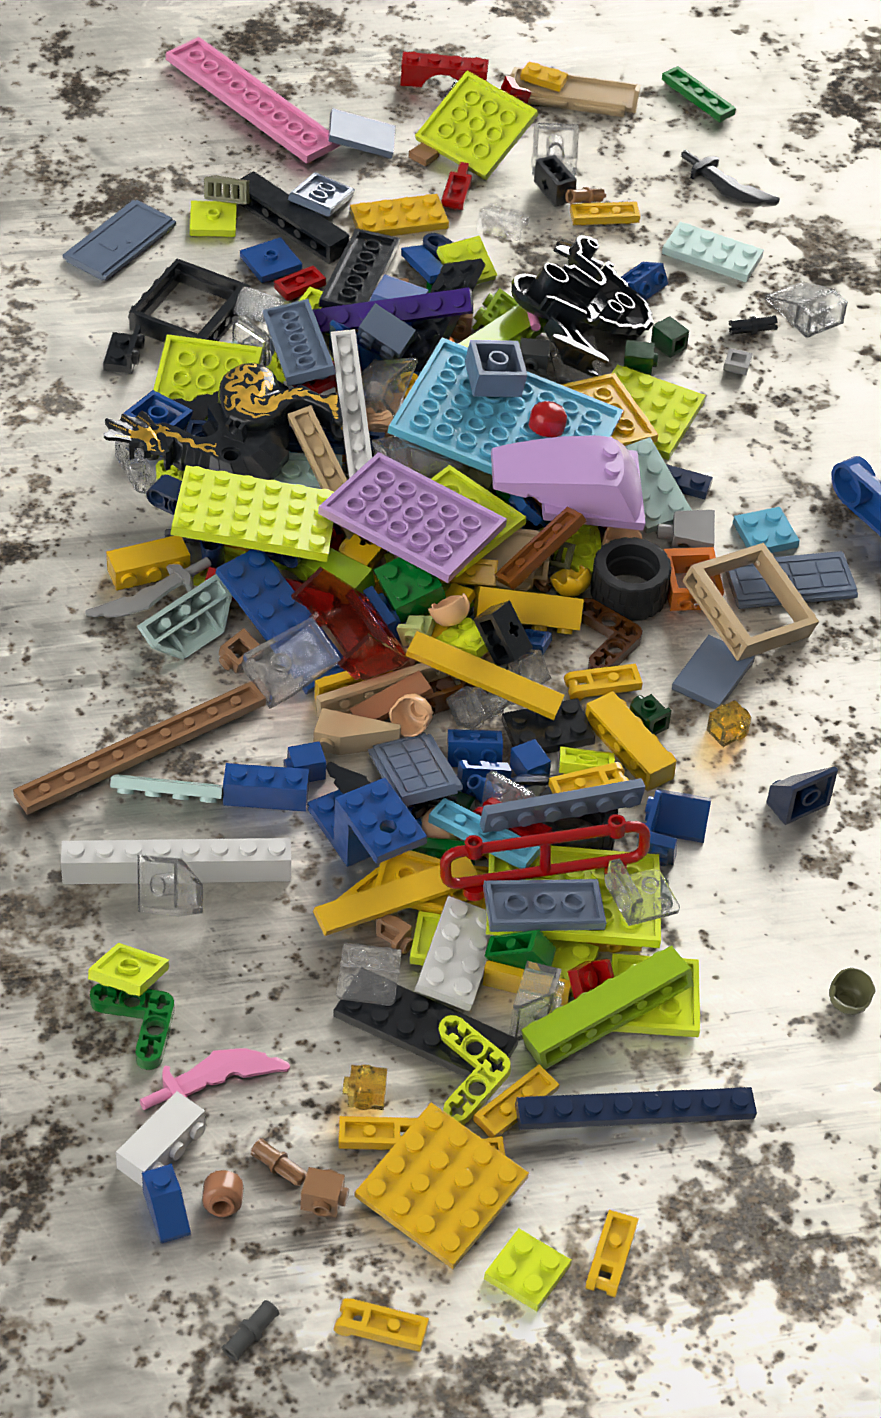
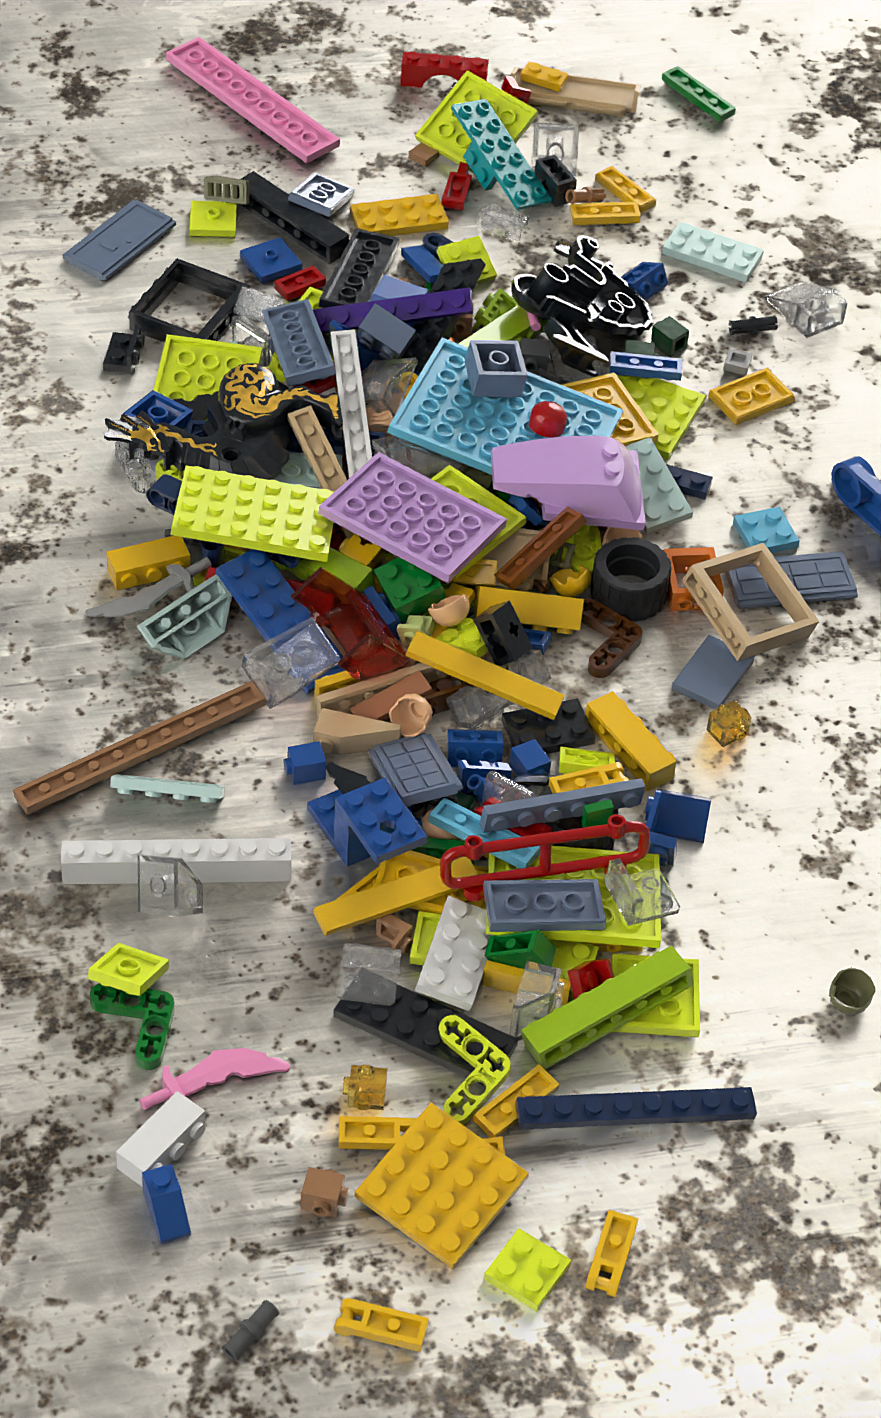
(222, 1193): nougat head -> none
(238, 644): medium nougat brick -> none
(265, 787): blue brick -> none
(278, 1162): medium nougat axle -> none
(361, 133): tile -> none
(496, 156): none -> teal bracket
(597, 813): none -> green tile
(603, 681): yellow plate -> none
(625, 188): none -> yellow tile
(645, 366): none -> blue plate
(652, 713): dark green brick -> none
(689, 529): light grey torso -> none
(726, 184): black sword -> none
(751, 396): none -> yellow tile
(801, 794): dark blue slope -> none

